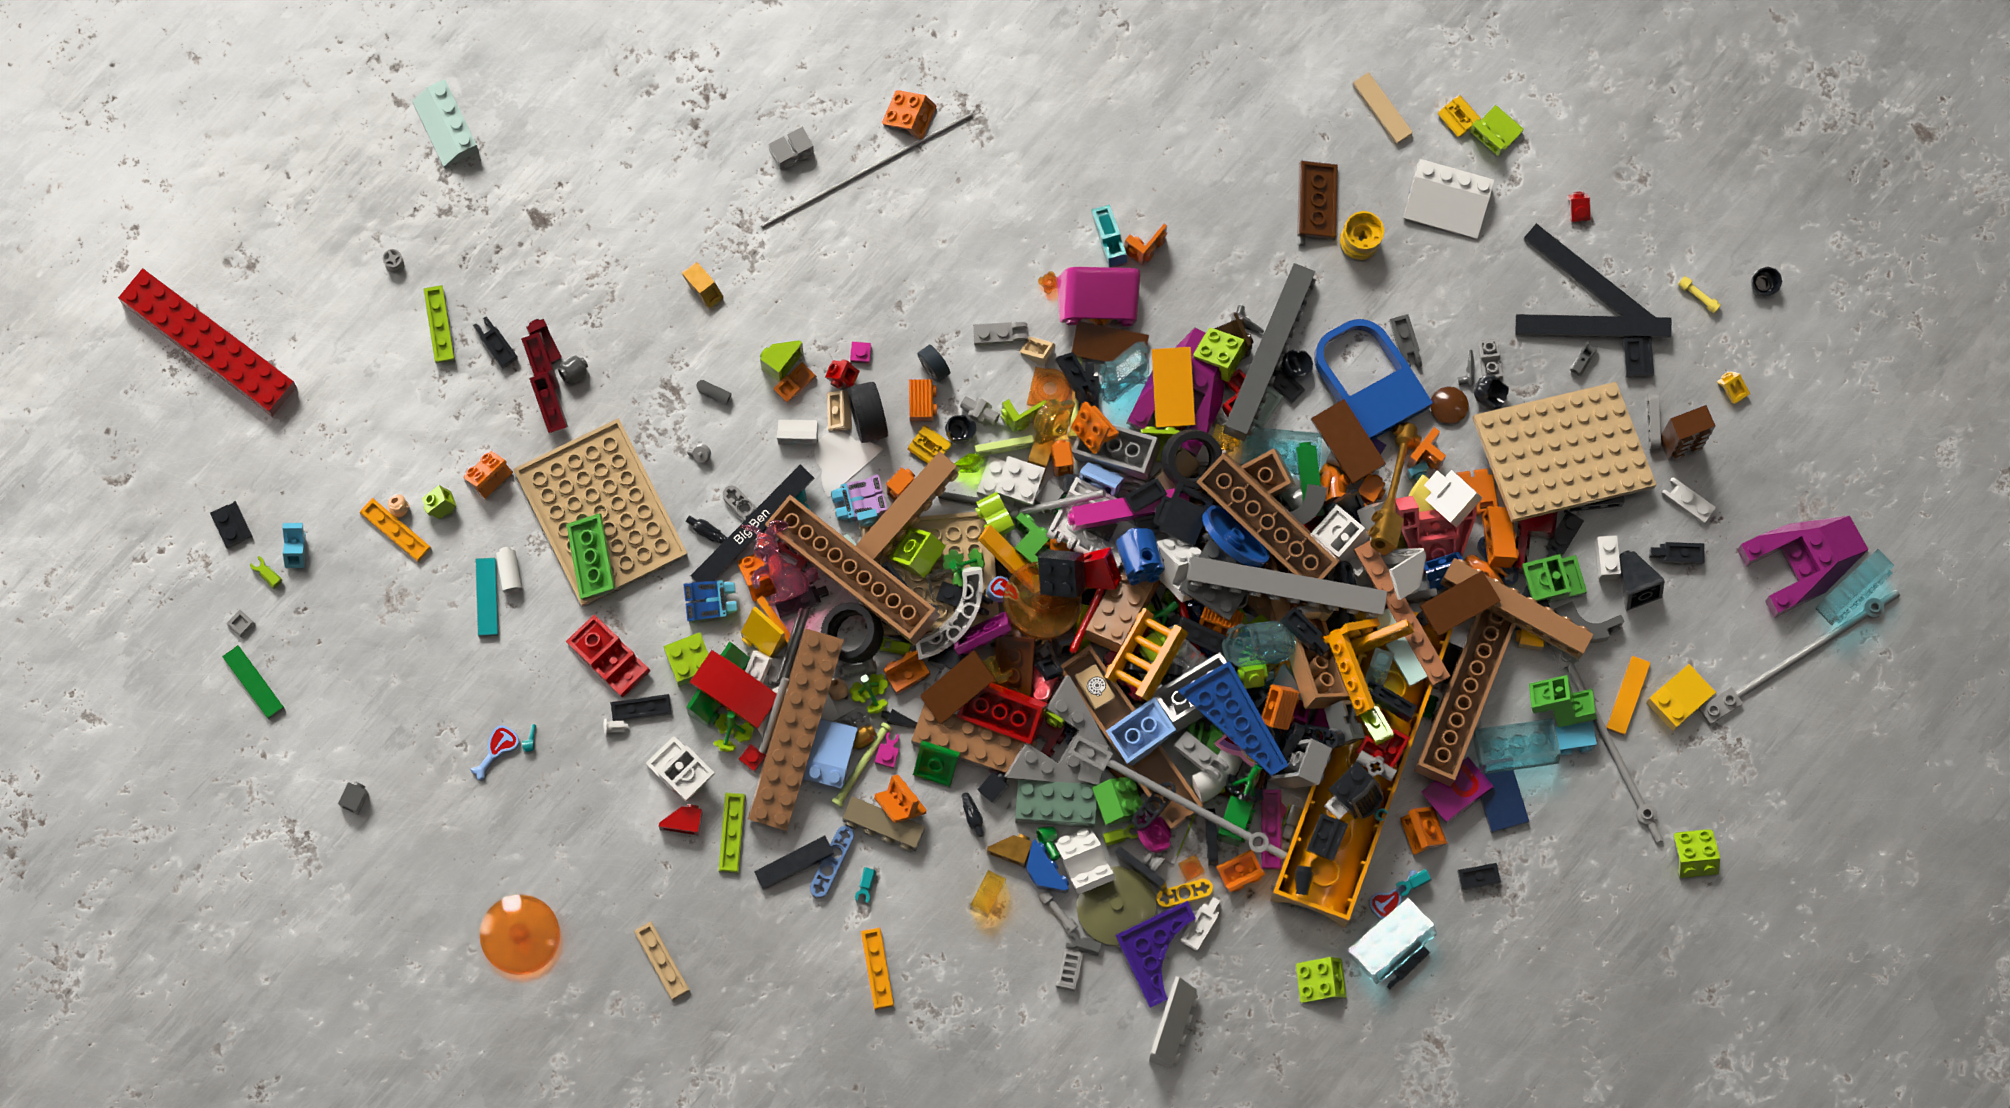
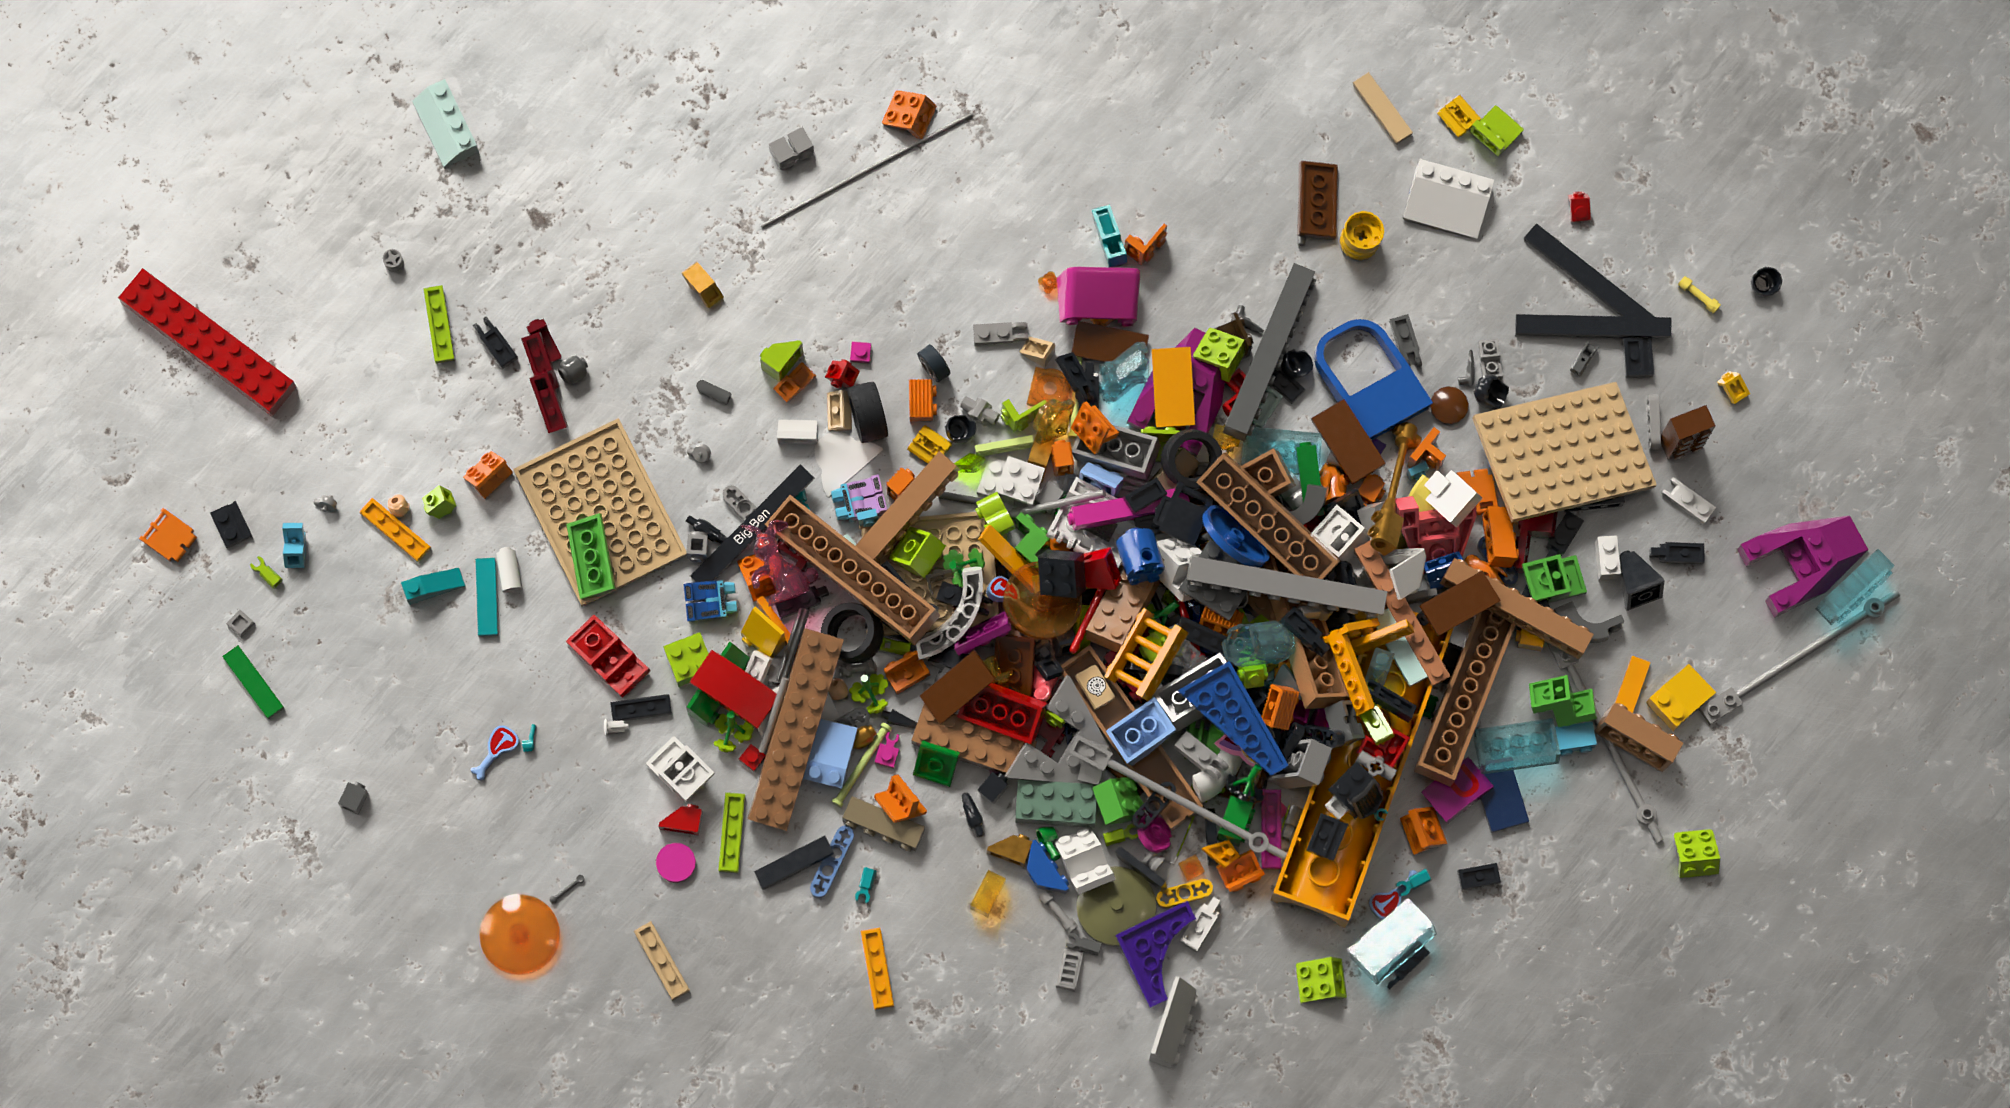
(169, 536): none -> orange plate
(327, 503): none -> light grey piece
(432, 585): none -> teal slope
(579, 879): none -> dark grey hinge
(675, 862): none -> dark pink tile
(697, 546): none -> light grey brick
(1222, 853): none -> light orange piece
(1303, 879): black cone -> none
(1638, 737): none -> medium nougat brick

